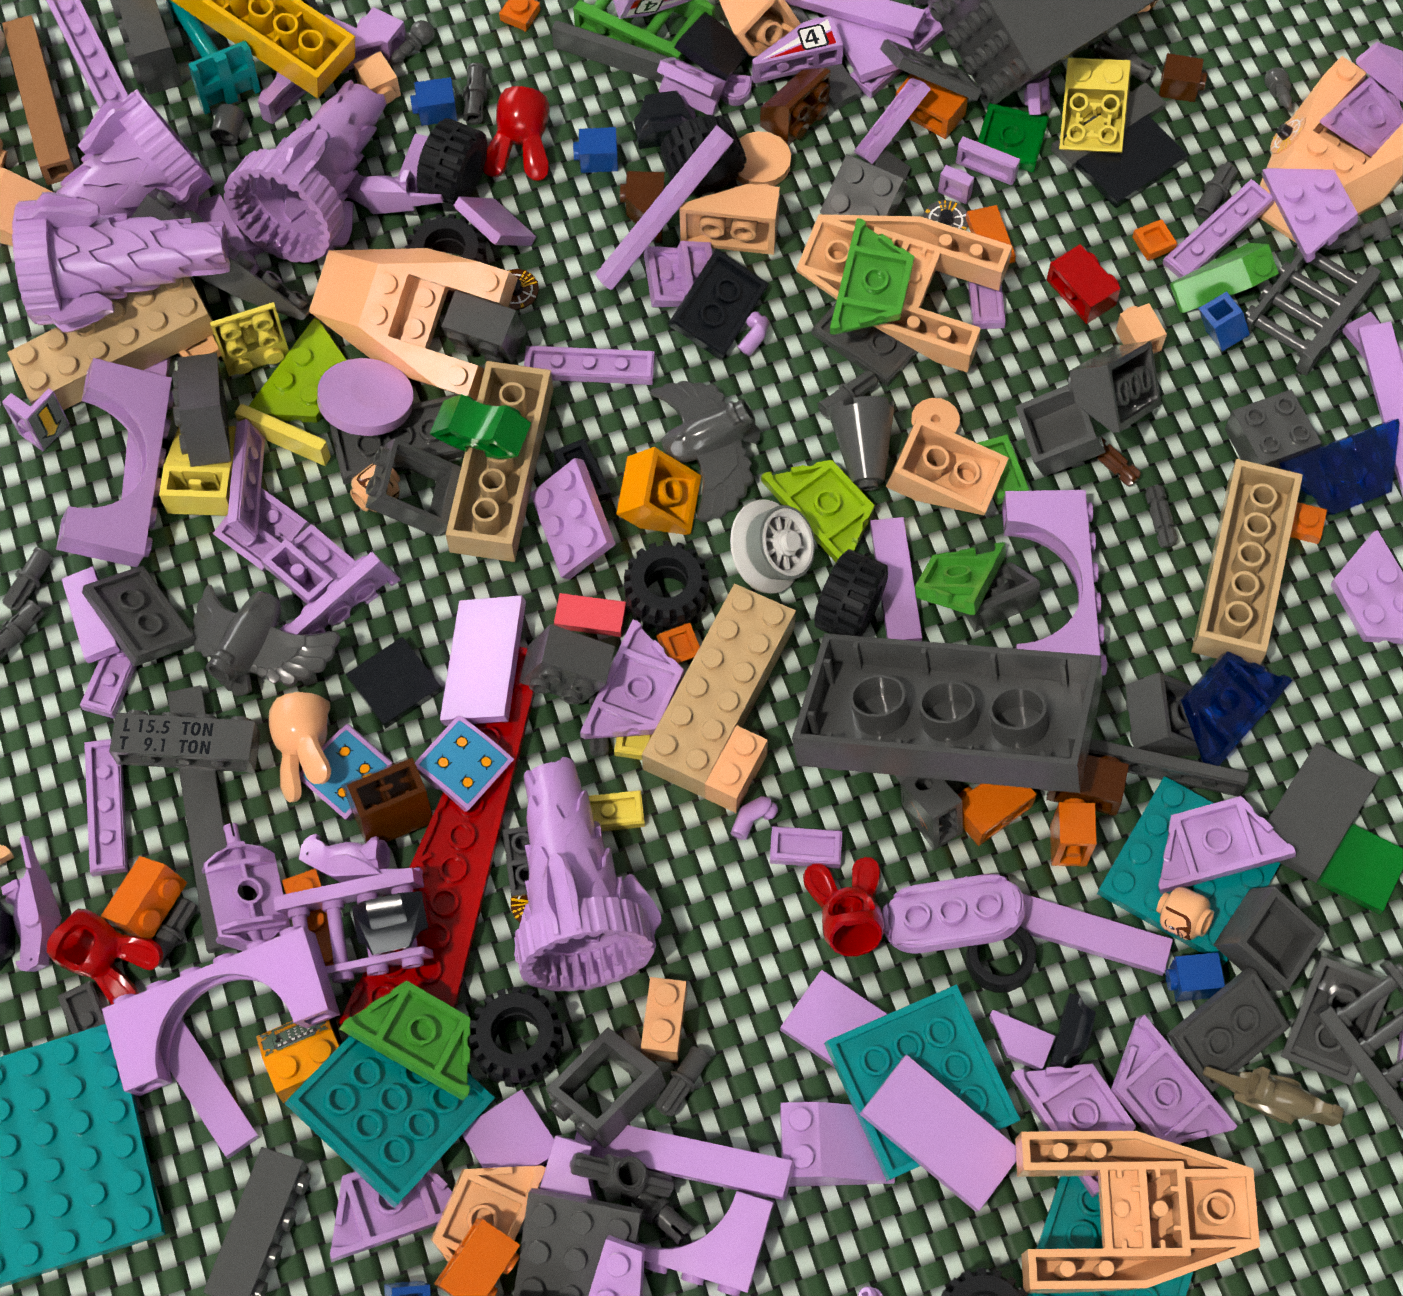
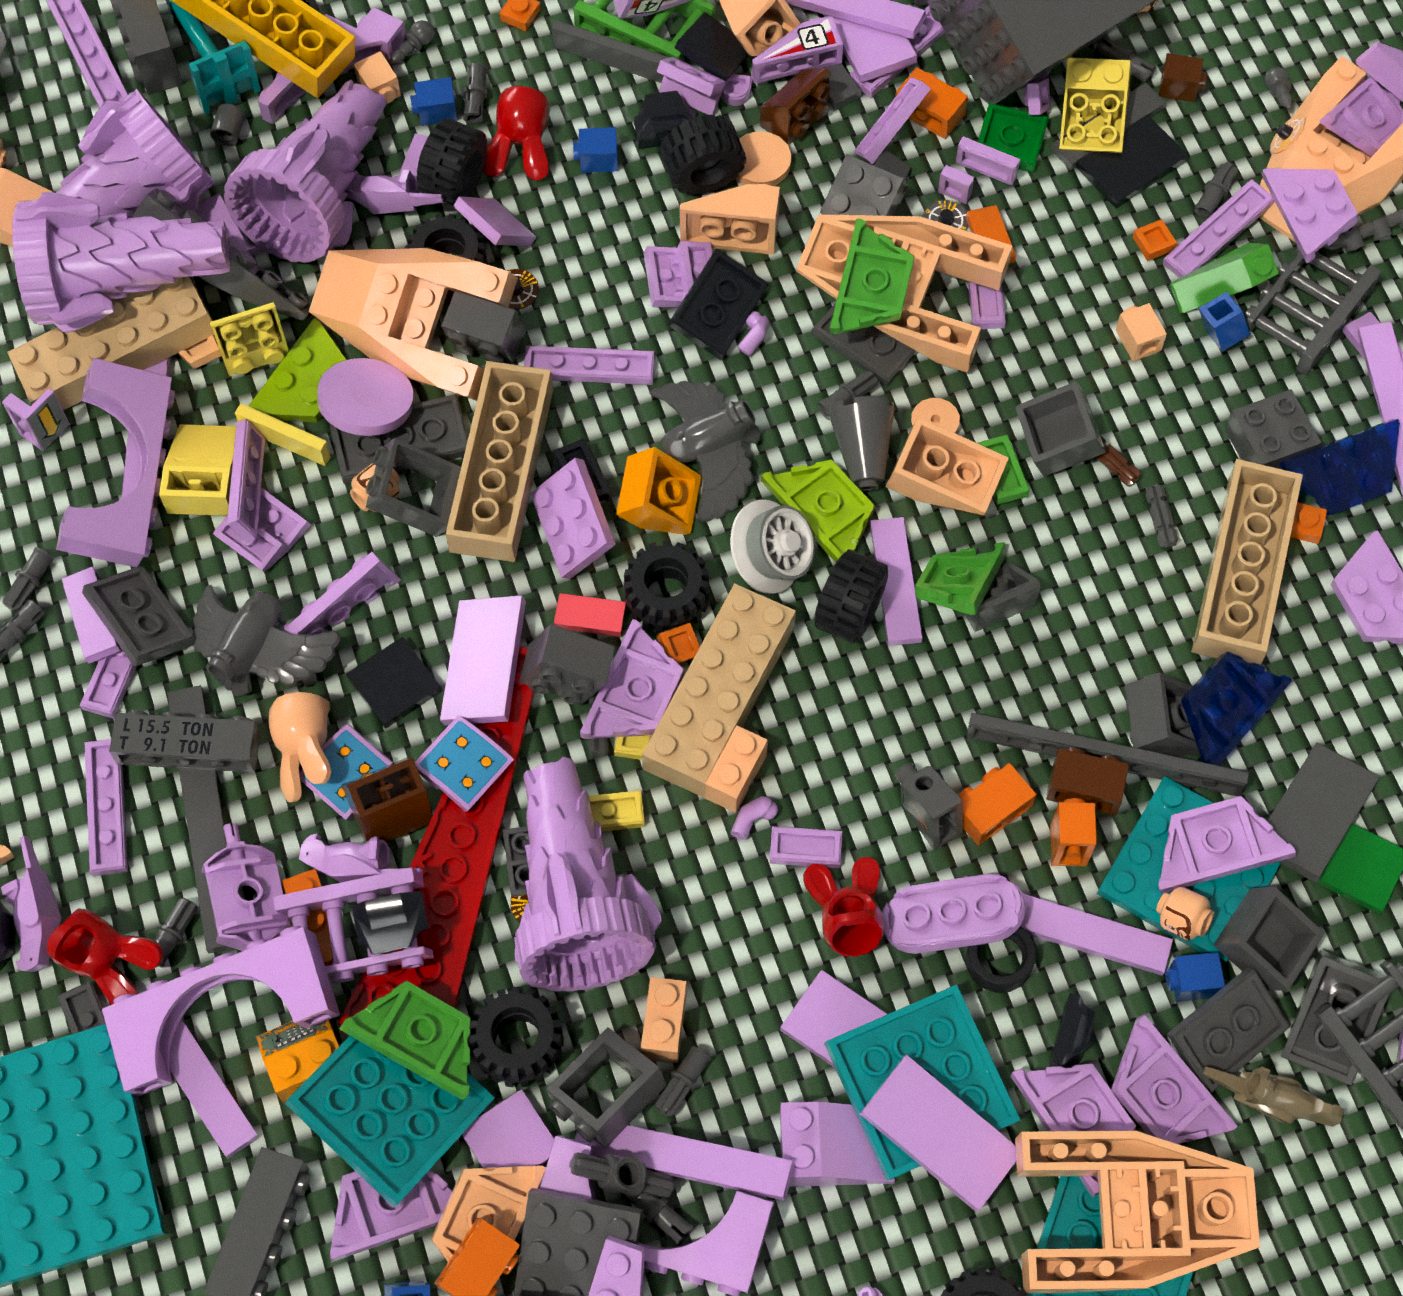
(39, 99): medium nougat brick -> none
(144, 898): orange brick -> none
(201, 410): dark grey brick -> none
(308, 563): lavender brick -> none
(489, 428): green brick -> none
(640, 193): reddish brown slope -> none
(664, 207): lavender tile -> none
(930, 69): dark grey tile -> none
(950, 712): dark grey plate -> none
(1021, 1041): lavender tile -> none
(1062, 524): lavender arch -> none
(1083, 283): red brick -> none
(1117, 385): dark grey slope -> none

